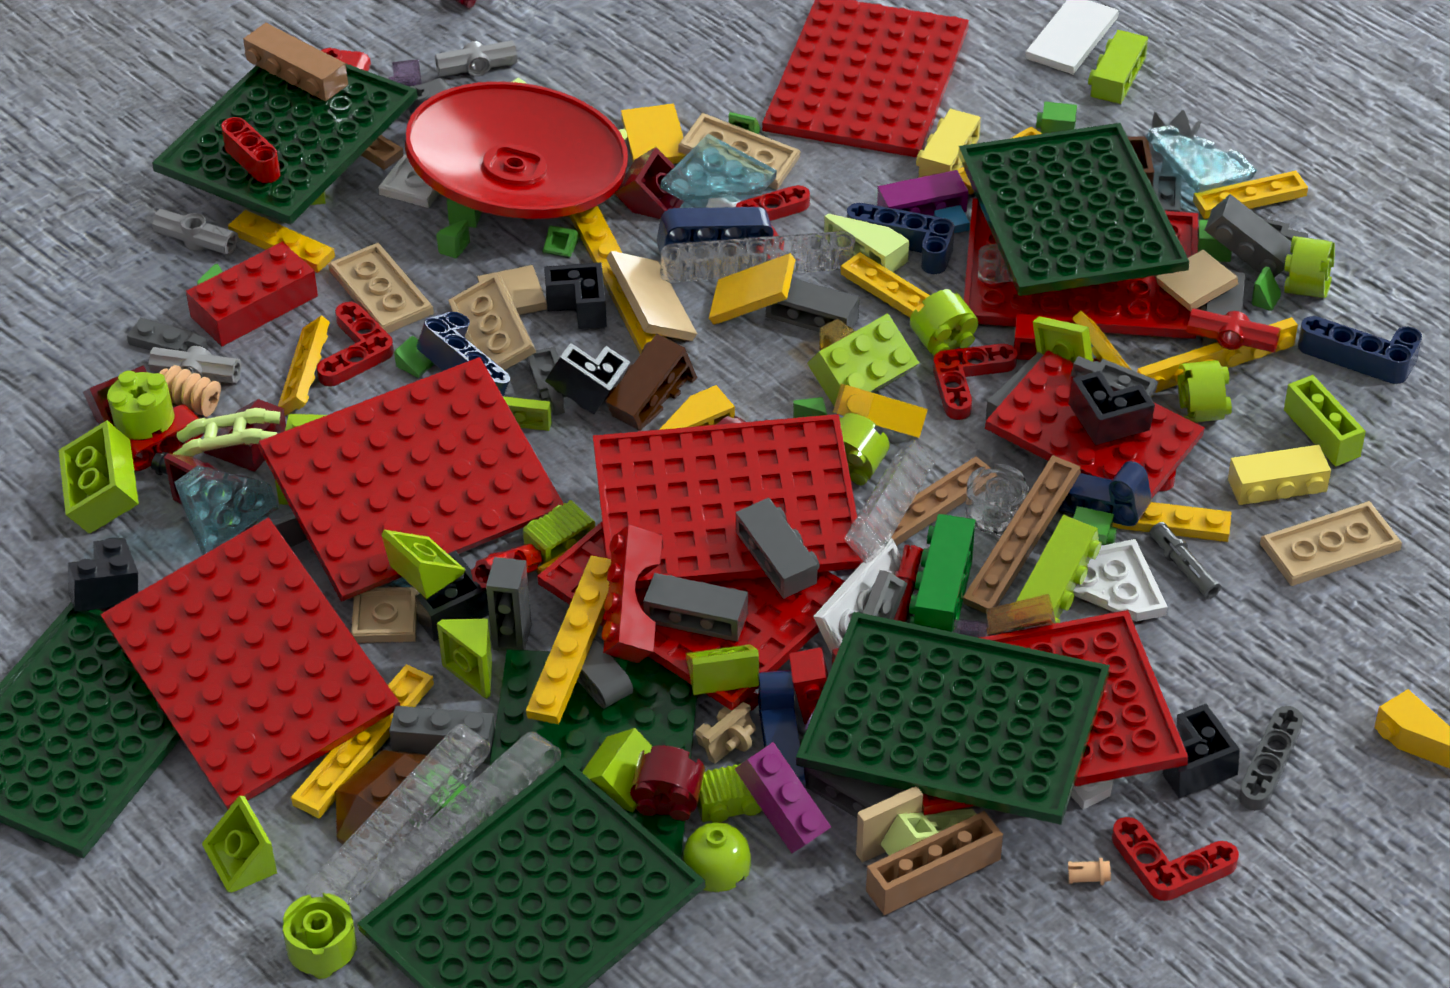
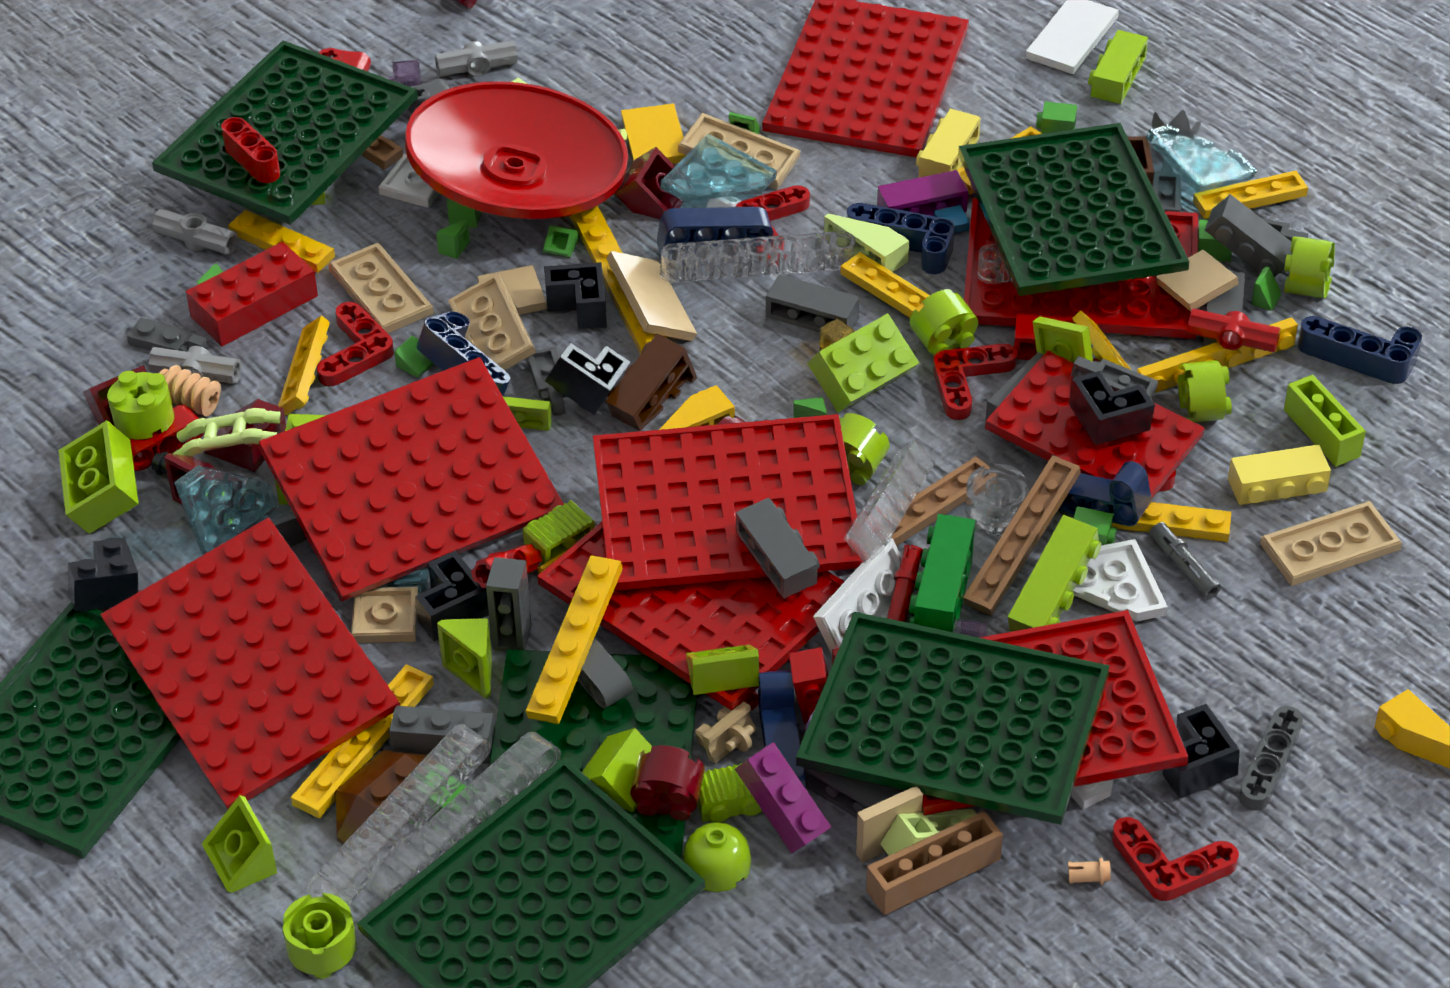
(295, 61): medium nougat brick -> none
(420, 561): lime slope -> none
(628, 629): red arch -> none
(696, 606): dark grey brick -> none
(752, 289): yellow tile -> none
(881, 410): yellow slope -> none
(885, 595): light grey plate -> none
(1020, 615): clear orange panel -> none

